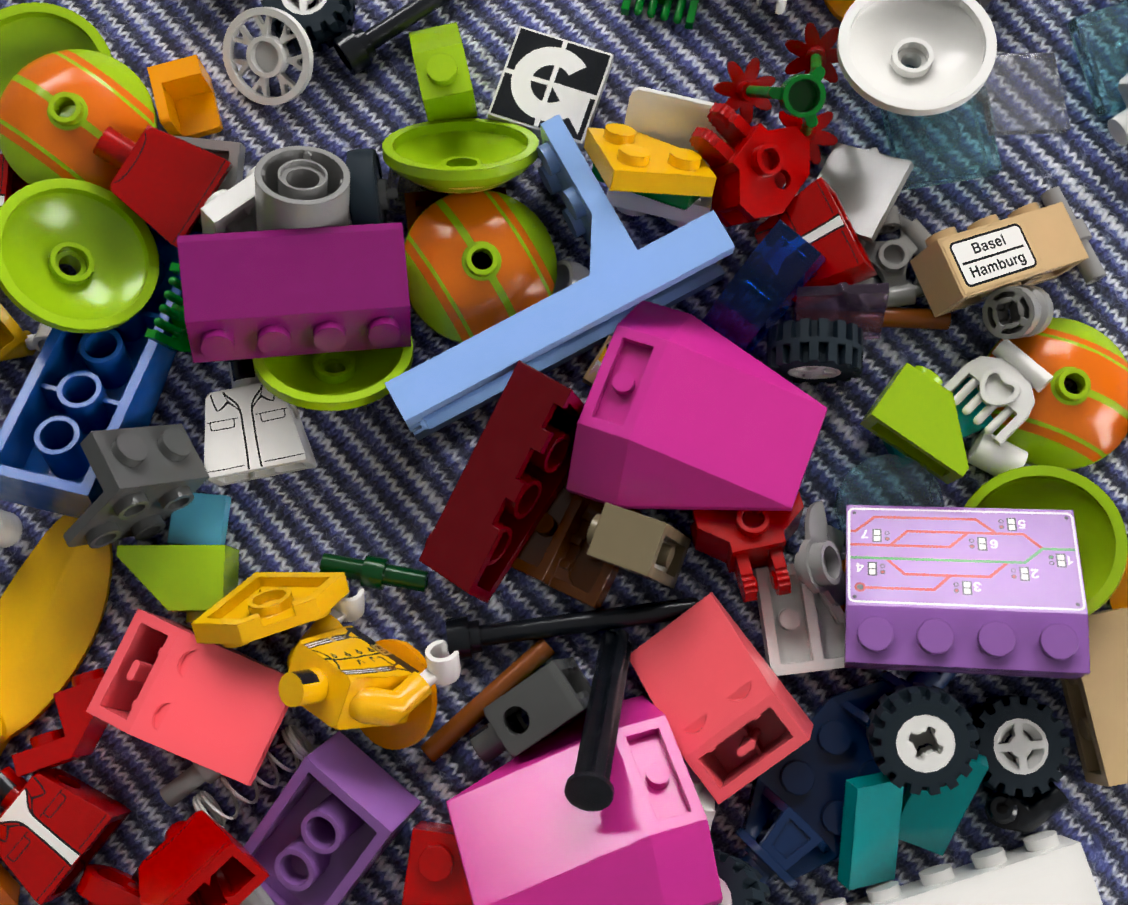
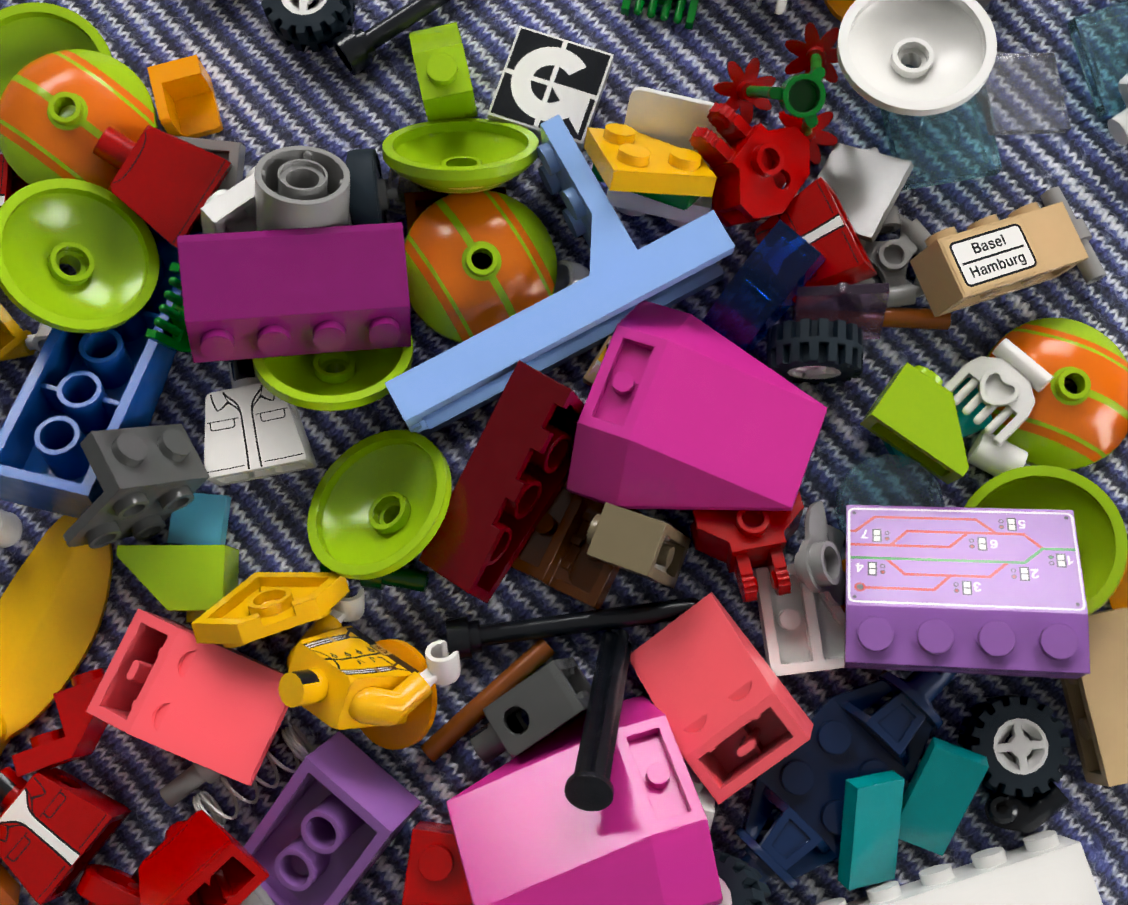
(268, 55): white wheel -> none
(379, 504): none -> lime dish
(902, 726): black wheel -> none
(1029, 311): light grey wheel -> none

